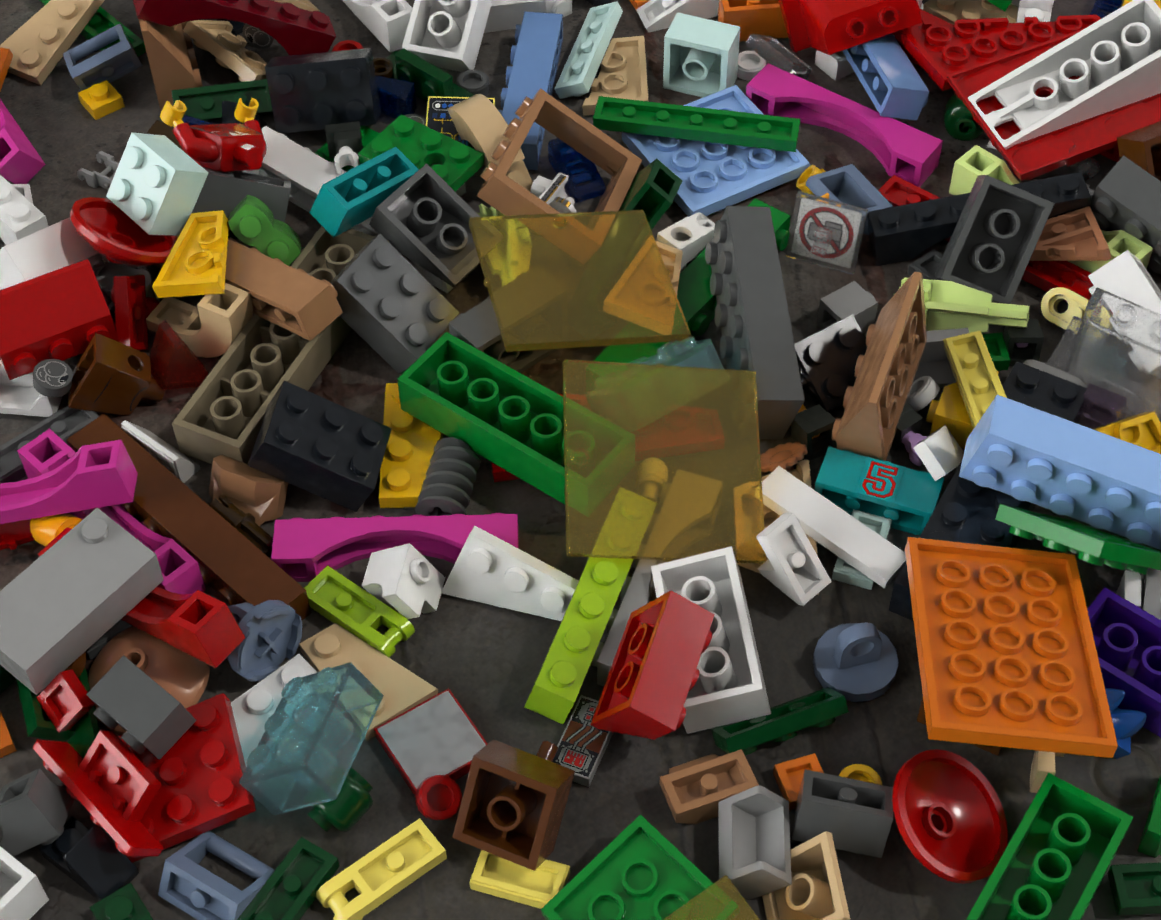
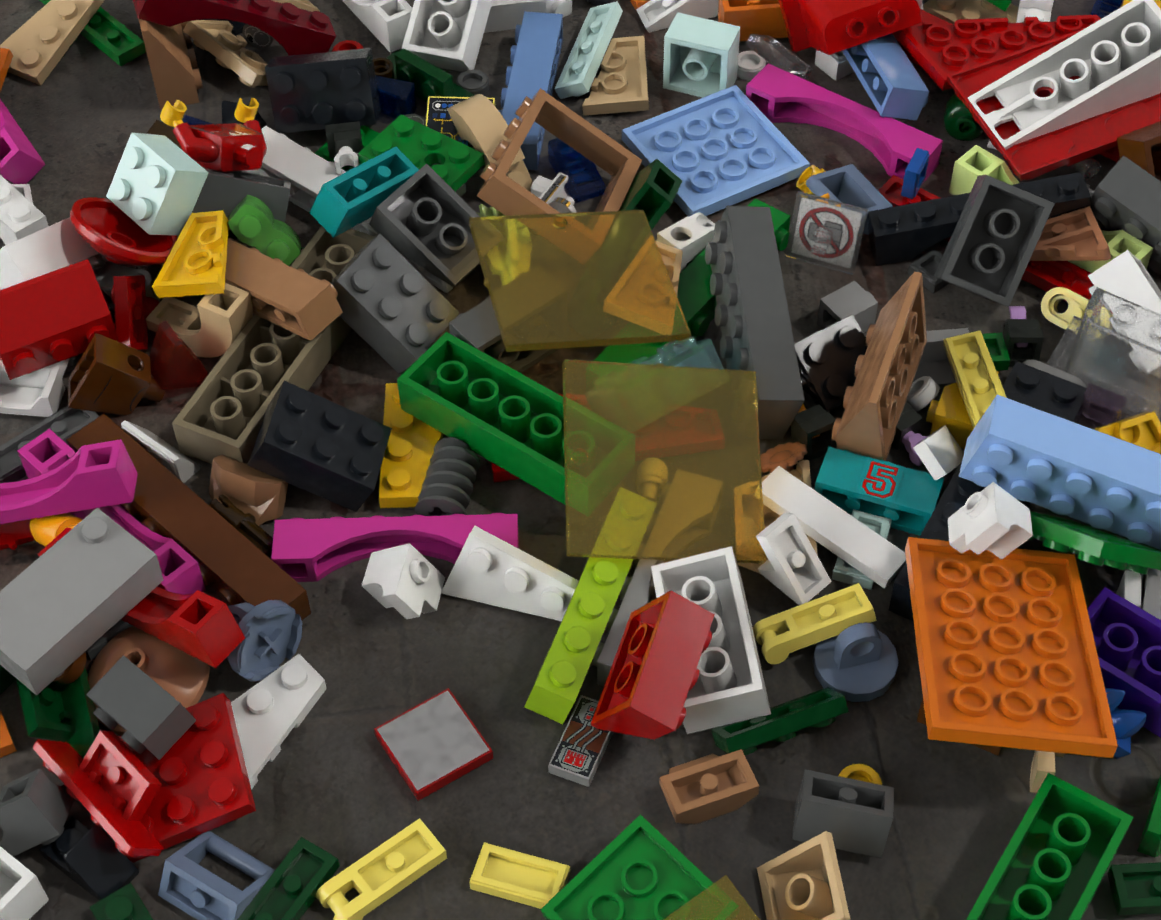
(52, 378): dark grey tile -> none
(65, 700): red plate -> none
(97, 179): light grey piece -> none
(101, 99): yellow plate -> none
(105, 65): sand blue tile -> none
(206, 101): dark green plate -> none
(311, 739): clear light blue brick -> none
(348, 807): dark green head -> none
(357, 611): lime plate -> none
(398, 685): tan wing -> none
(438, 797): red tile -> none
(514, 803): reddish brown piece -> none
(697, 123): green plate -> none
(755, 841): light grey panel -> none
(790, 775): orange tile -> none
(812, 622): none -> light yellow plate
(915, 173): none -> blue tile
(949, 816): red dish -> none
(959, 306): yellowish green piece -> none
(990, 522): none -> white brick

